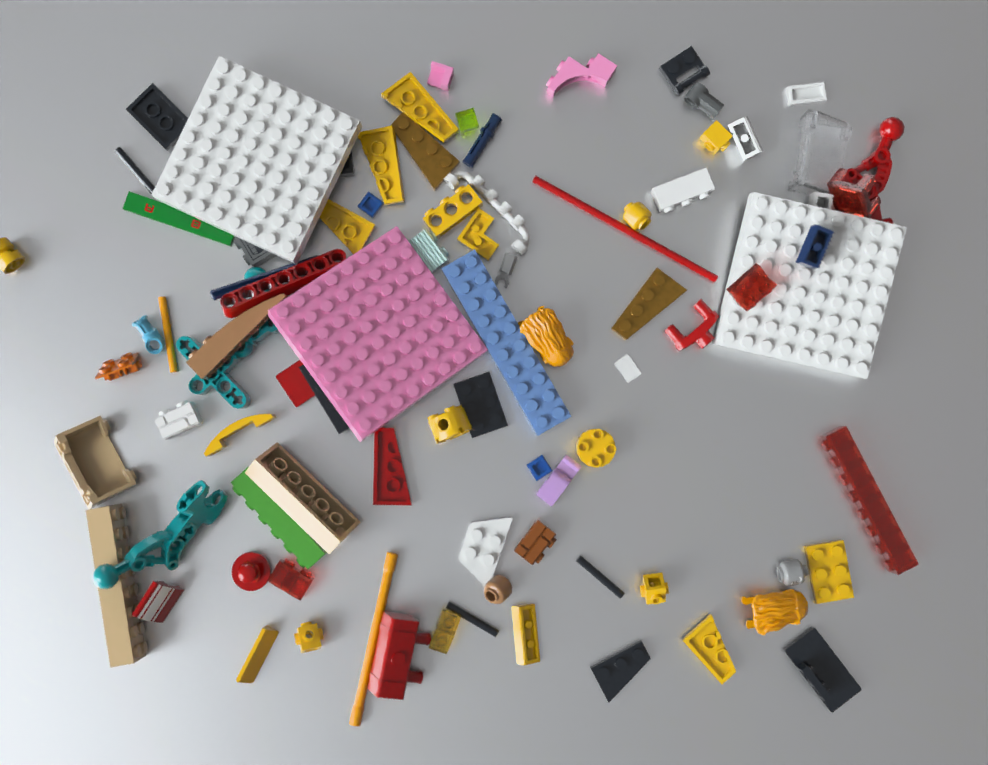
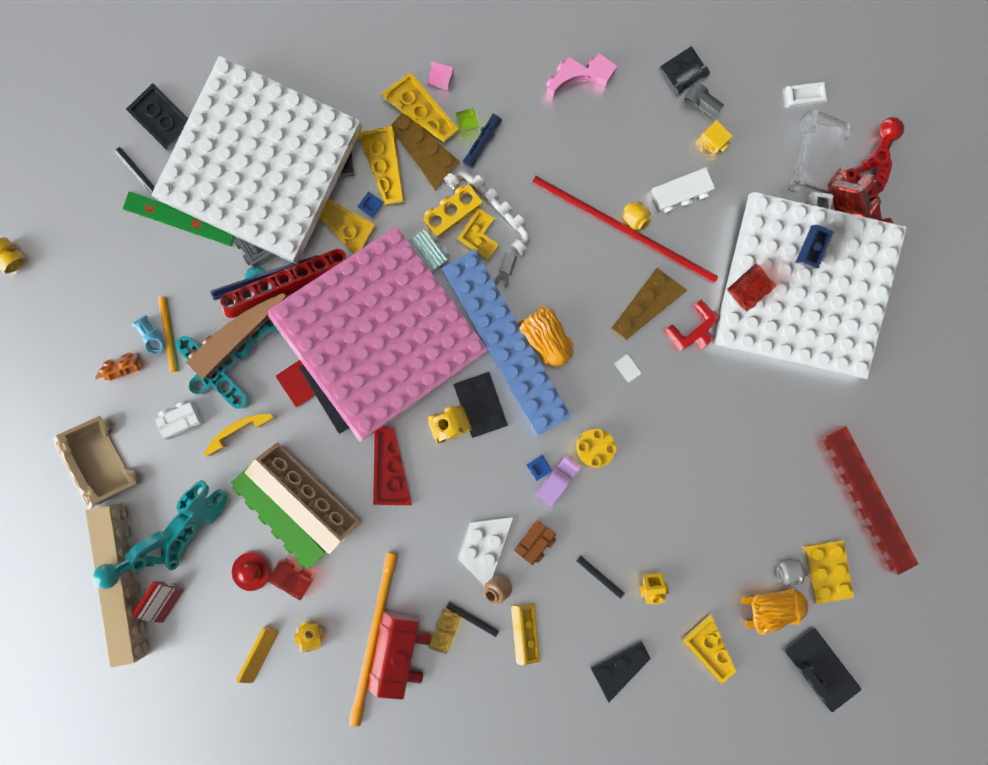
(745, 138): white brick -> none

